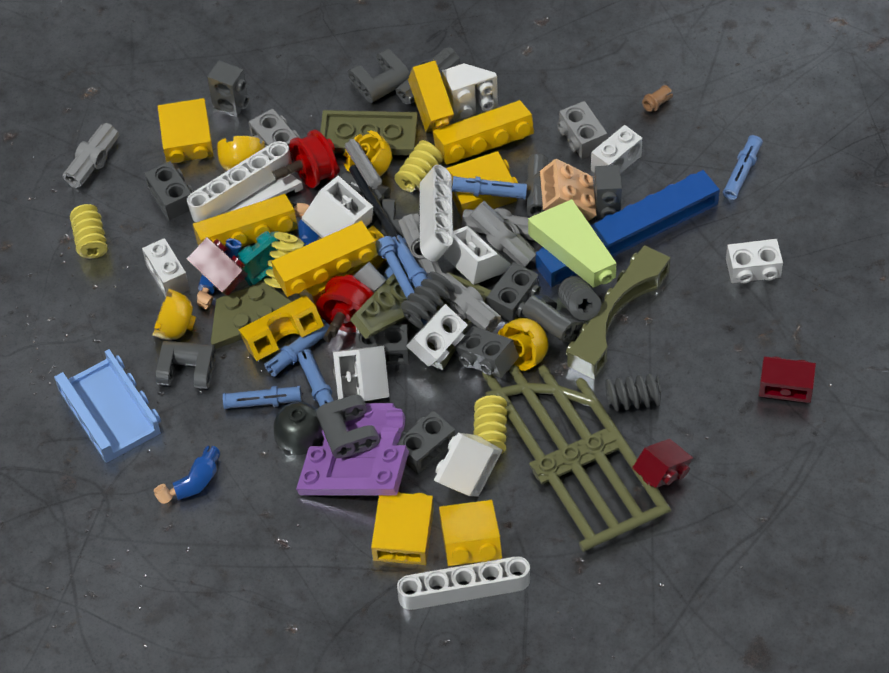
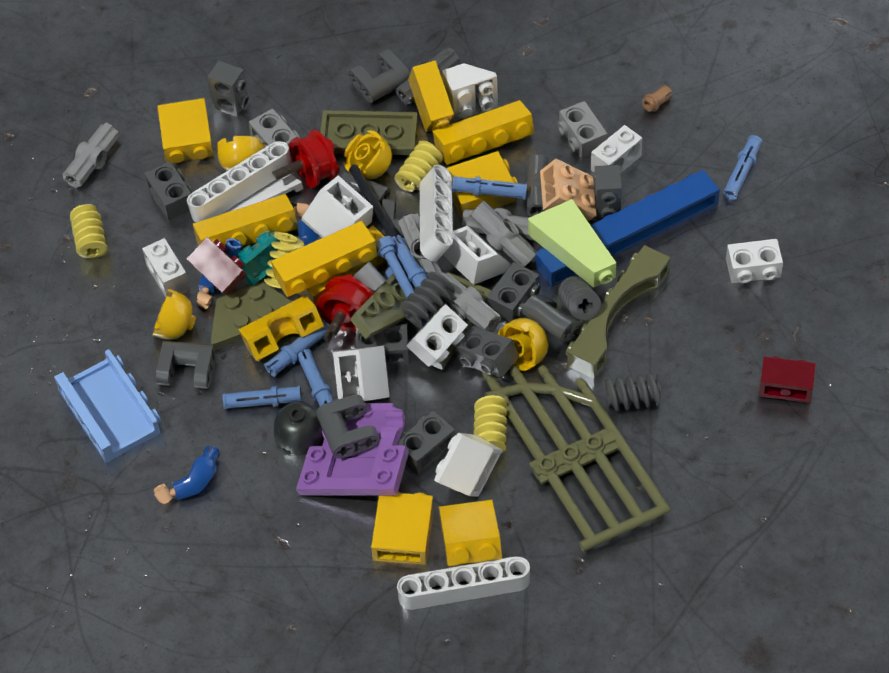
(363, 164): light grey axle -> none
(662, 463): dark red brick -> none

